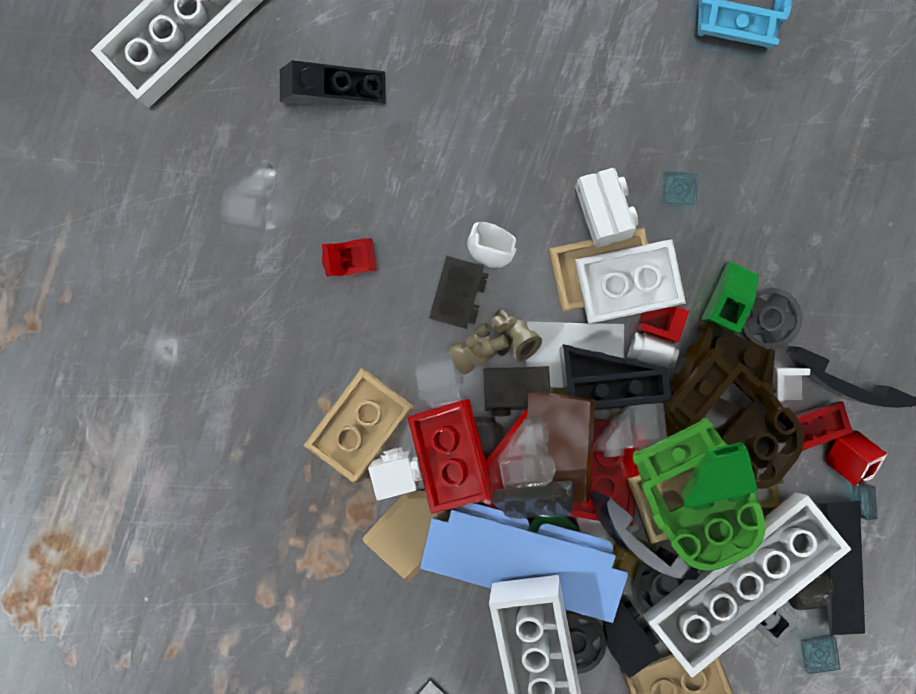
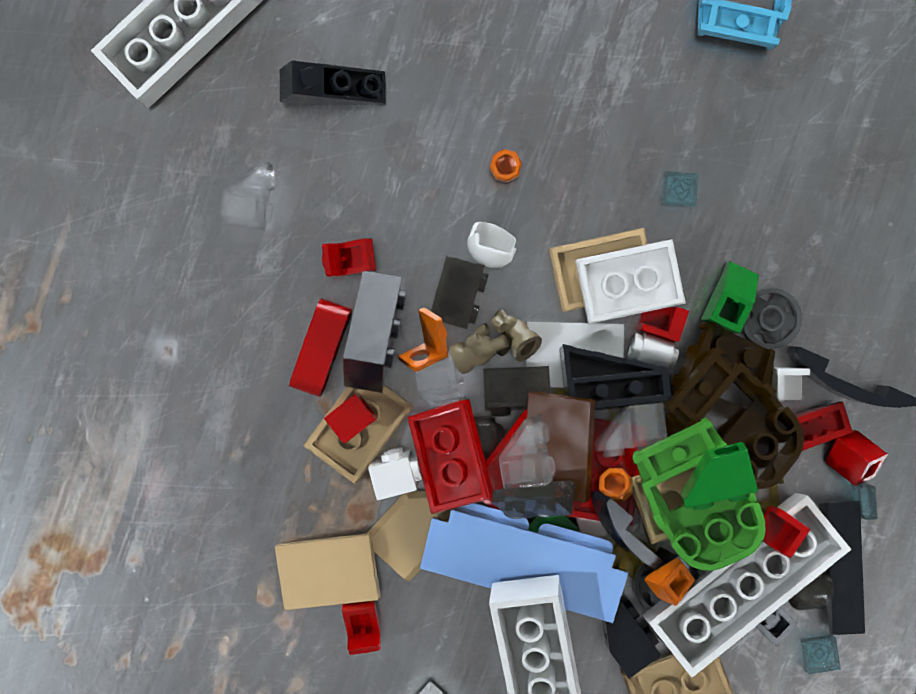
(320, 347): none -> red beam
(327, 571): none -> tan tile
(350, 417): none -> red panel
(362, 627): none -> red bracket
(372, 330): none -> wedge
(434, 342): none -> orange bracket
(505, 165): none -> orange tile
(583, 639): dark grey wheel -> none
(606, 207): white brick -> none
(616, 484): none -> orange tile
(670, 581): none -> orange slope
(783, 531): none -> red panel

